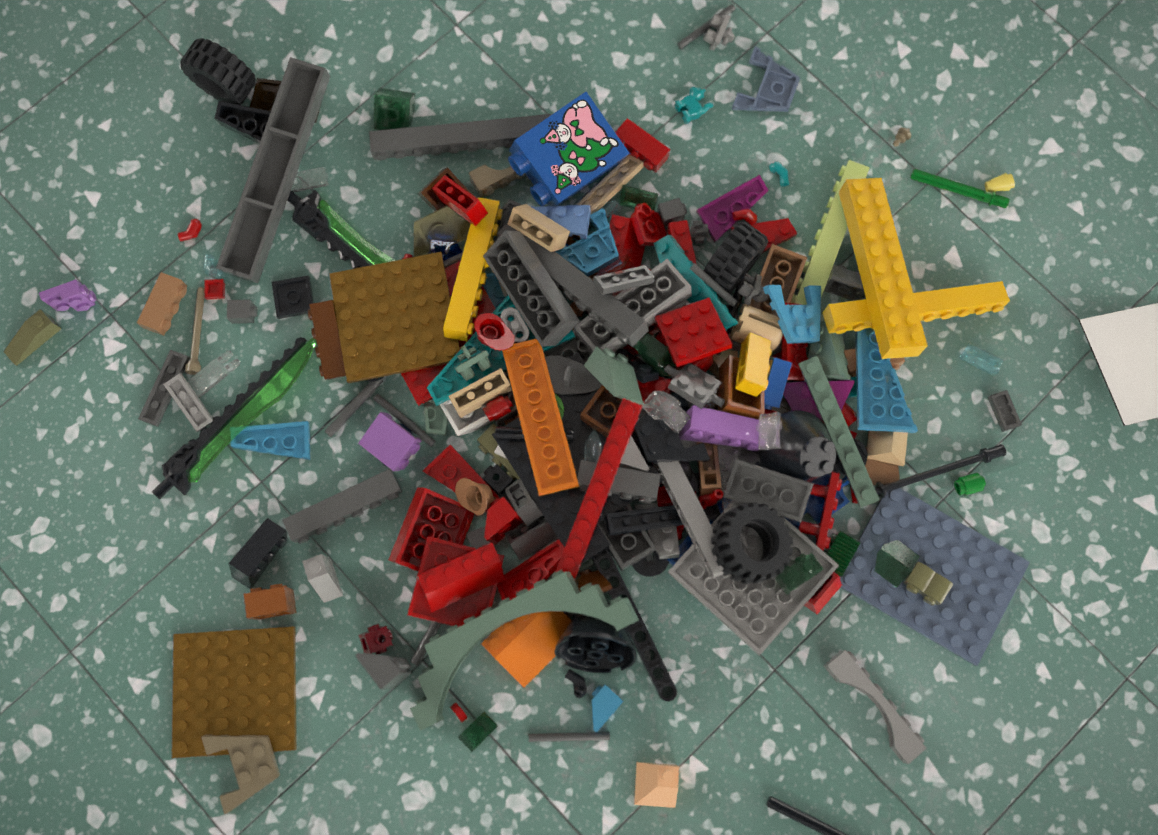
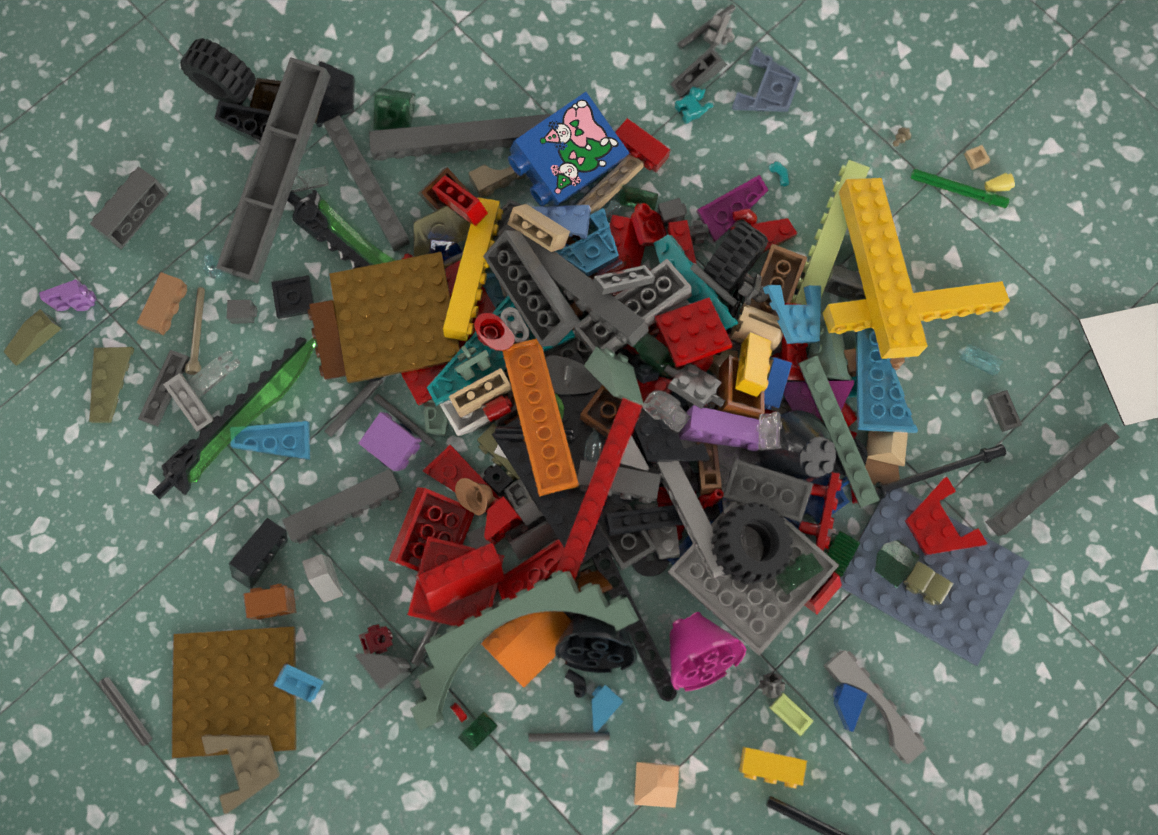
(107, 380): none -> olive wing
(125, 711): none -> dark grey axle
(129, 208): none -> dark grey brick
(192, 231): red arm -> none
(214, 289): red tile -> none
(298, 683): none -> dark azure hinge
(338, 95): none -> black wing
(366, 183): none -> dark grey brick
(699, 72): none -> dark grey slope
(701, 652): none -> dark pink cone
(772, 685): none -> dark grey gear
(772, 767): none -> yellow brick
(791, 714): none -> yellowish green tile
(849, 704): none -> blue slope
(933, 527): none -> red wing
(969, 484): green brick -> none
(977, 157): none -> tan plate
(1052, 479): none -> dark grey brick

